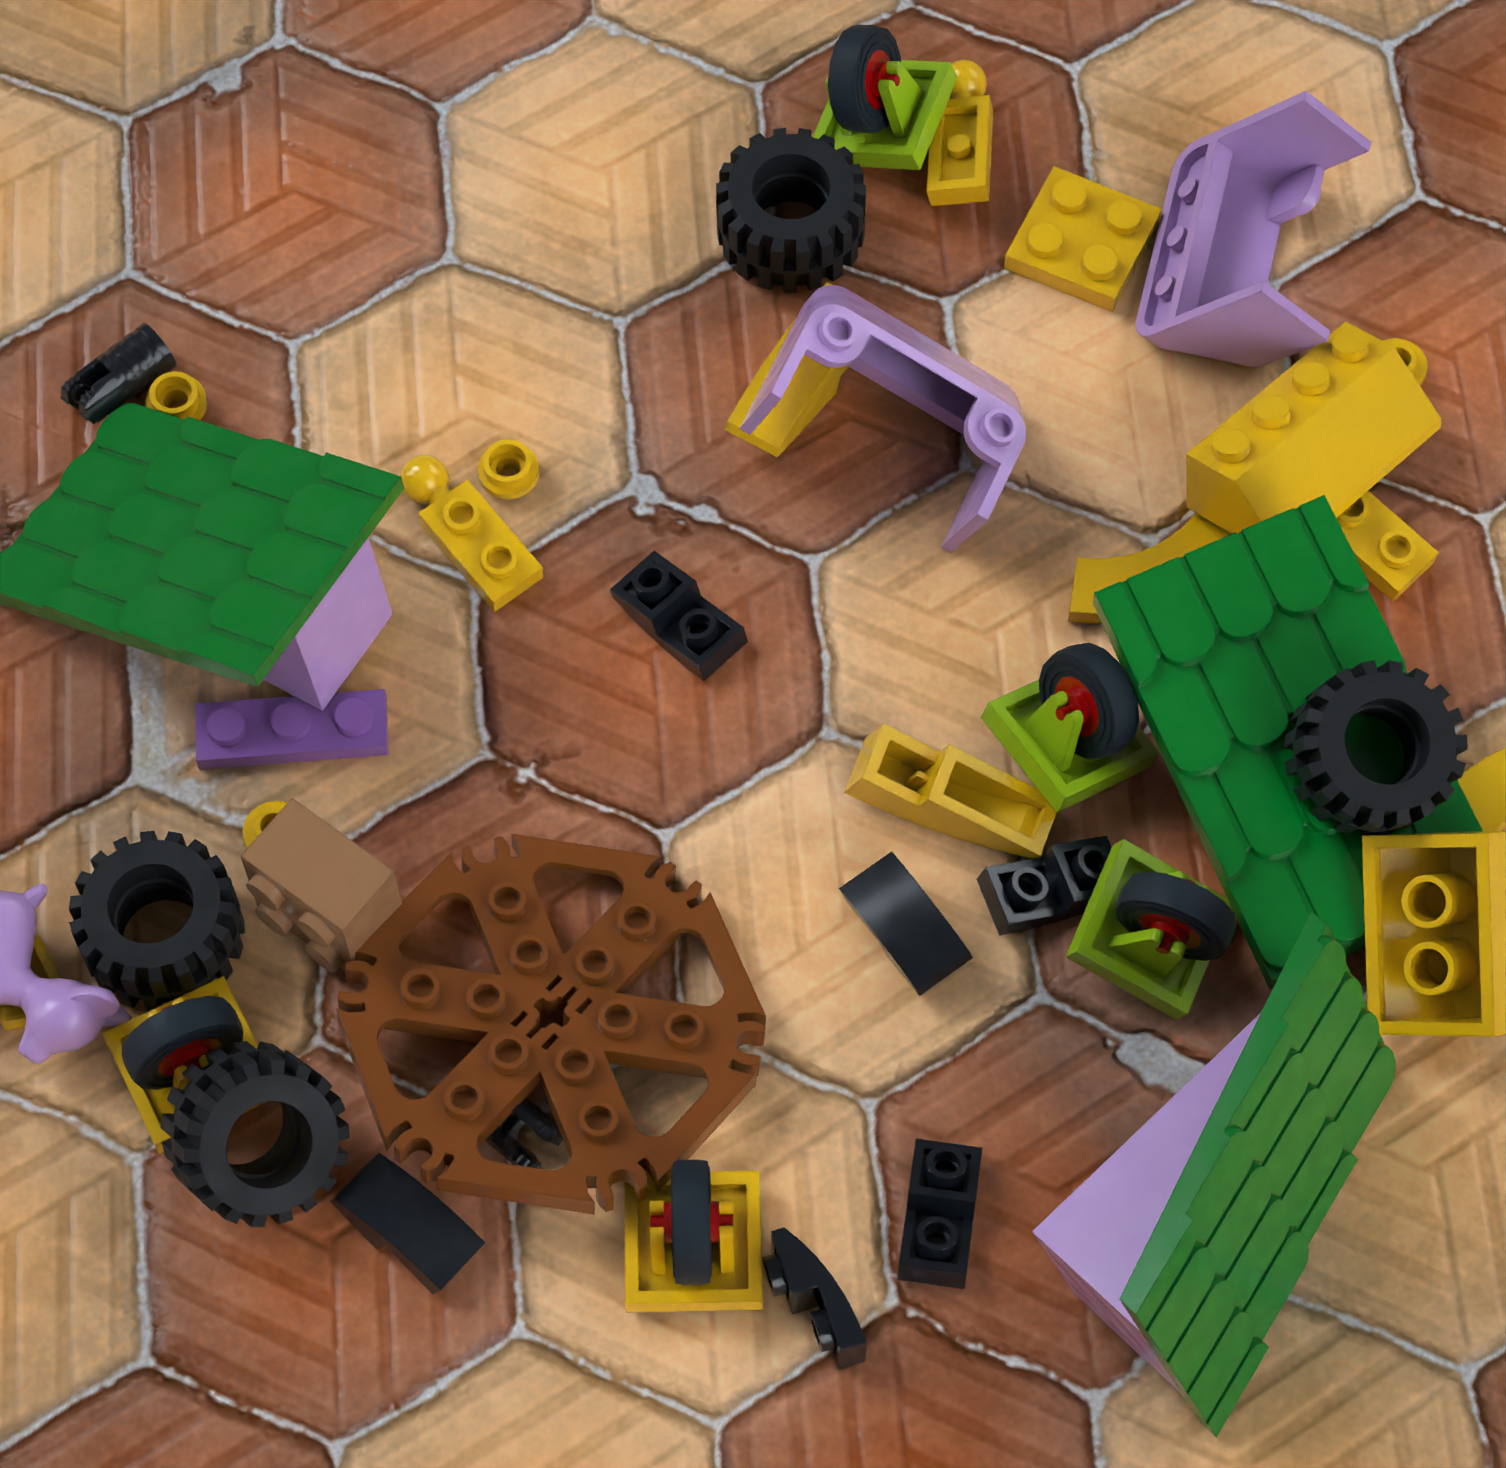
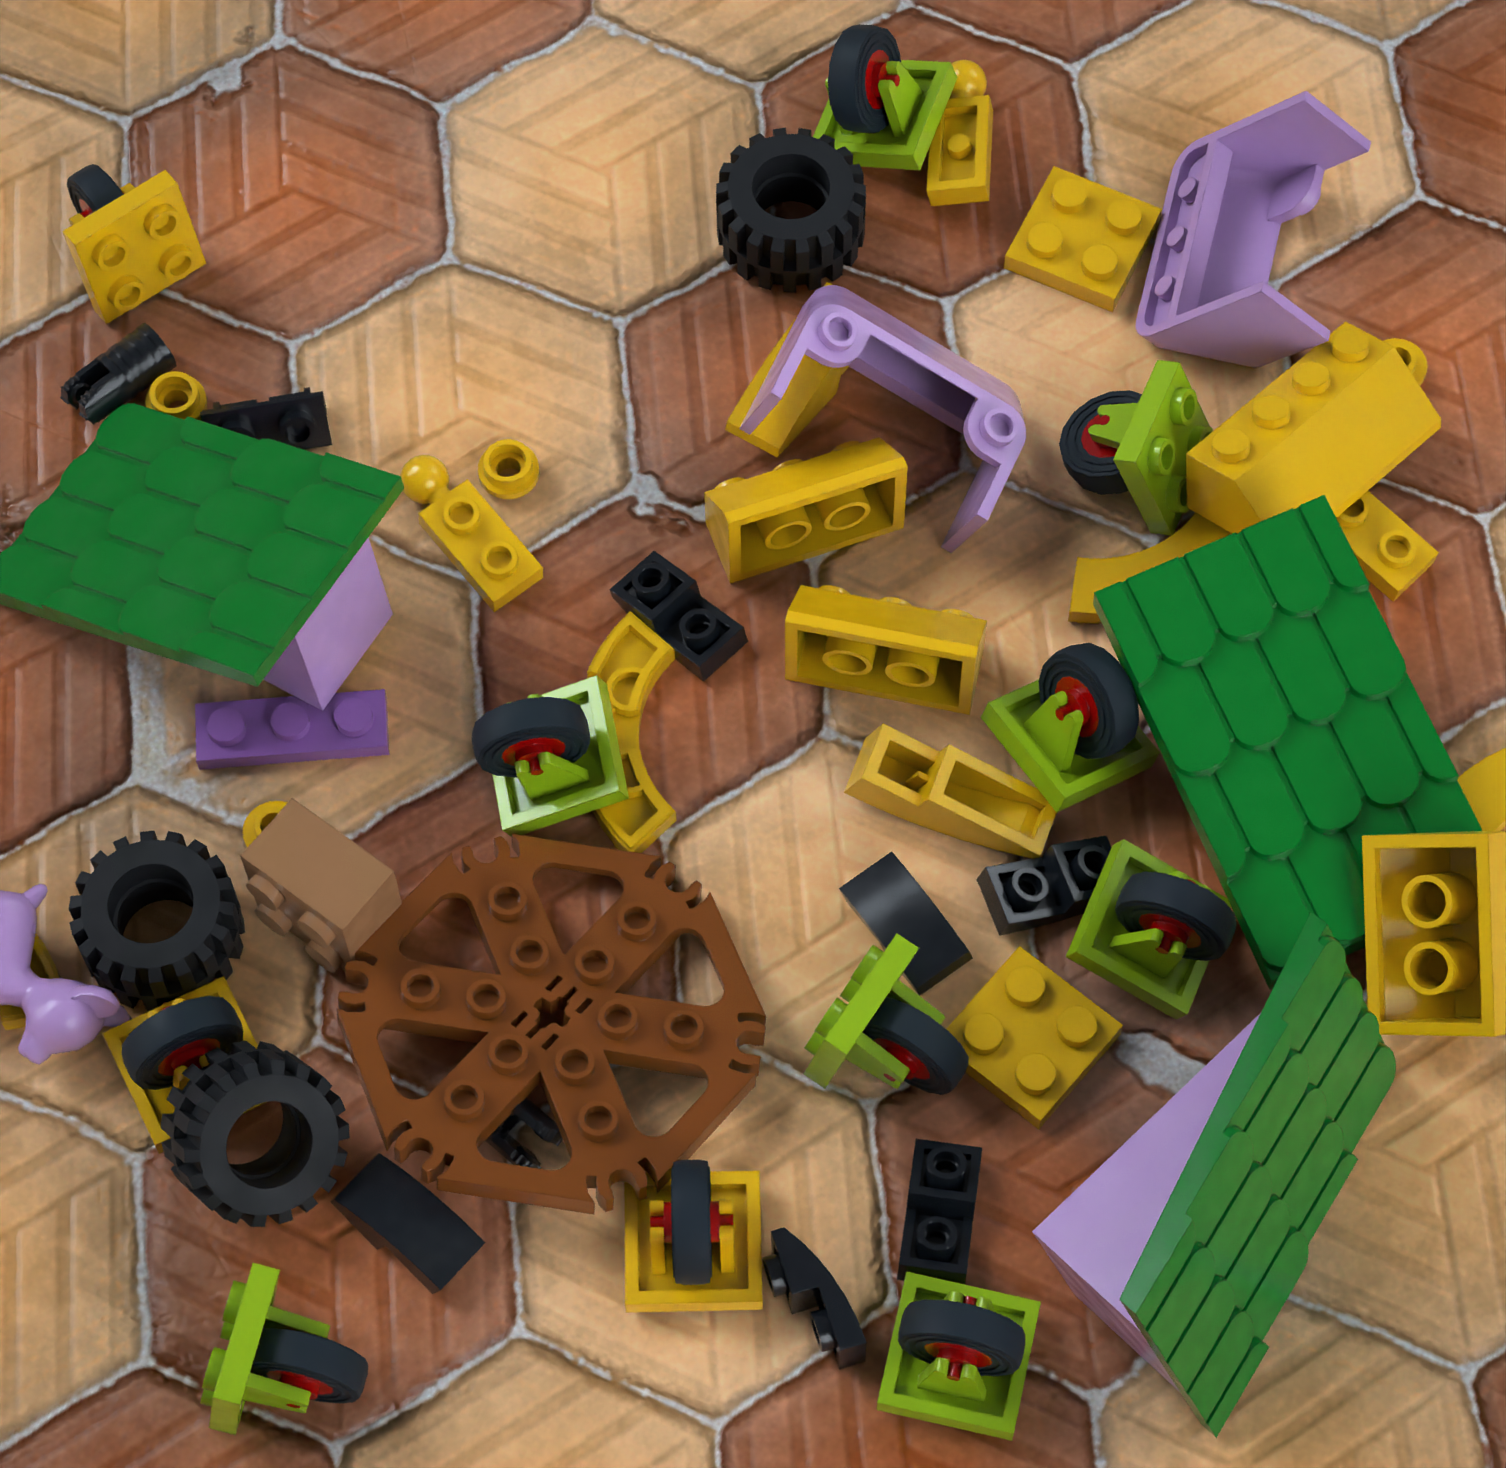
(129, 239): none -> yellow plate
(275, 1357): none -> lime plate
(289, 418): none -> black hinge
(552, 756): none -> plate
(630, 666): none -> yellow tile
(807, 507): none -> yellow slope
(883, 648): none -> yellow slope
(887, 1029): none -> lime plate
(958, 1356): none -> lime plate
(1032, 1036): none -> yellow plate
(1139, 444): none -> lime plate
(1417, 719): black tyre -> none

